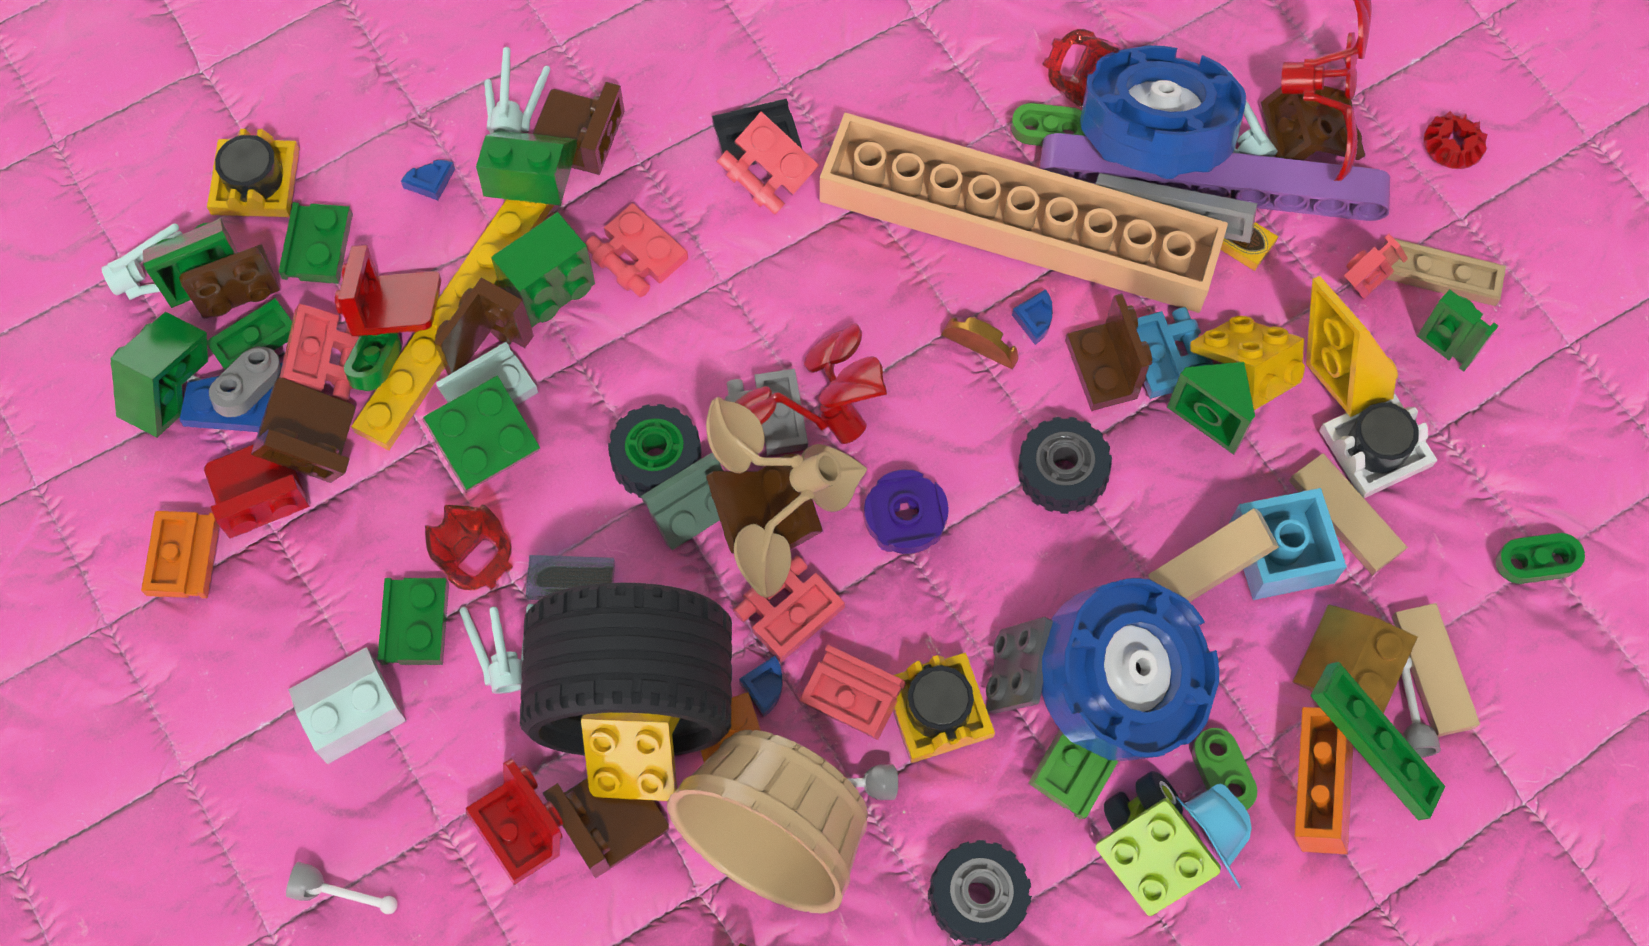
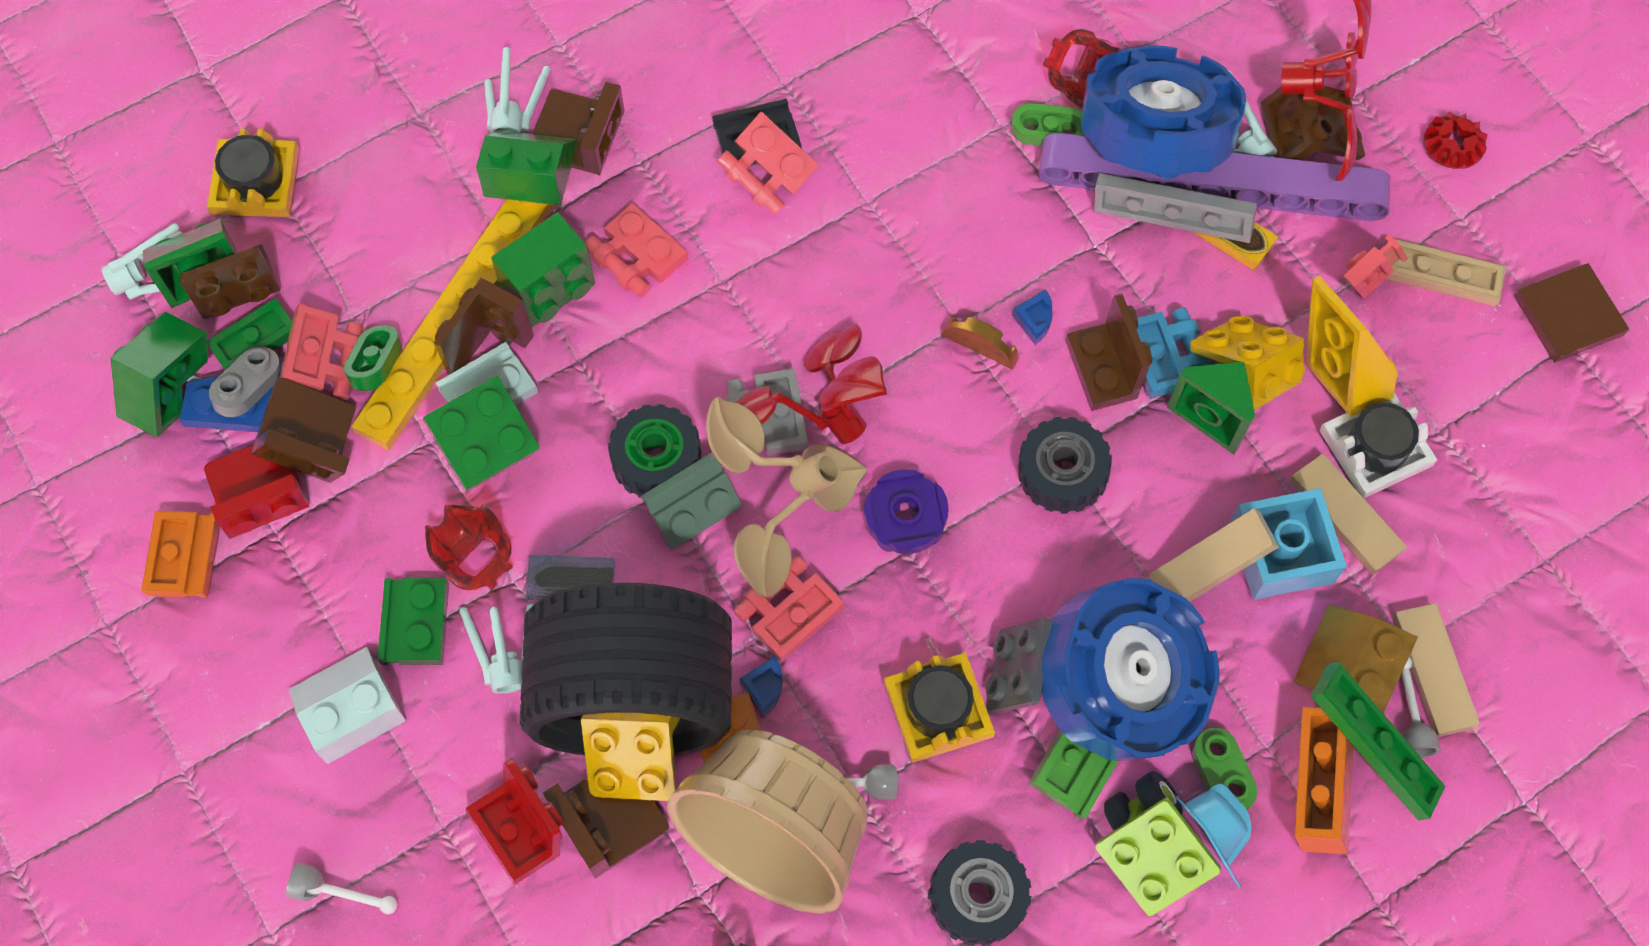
(315, 243): green plate -> none
(385, 302): bracket -> none
(429, 179): blue tile -> none
(758, 498): reddish brown bracket -> none
(853, 692): coral plate -> none
(1022, 212): light nougat brick -> none
(1456, 329): green plate -> none
(1537, 558): green plate -> none
(1571, 312): none -> reddish brown tile

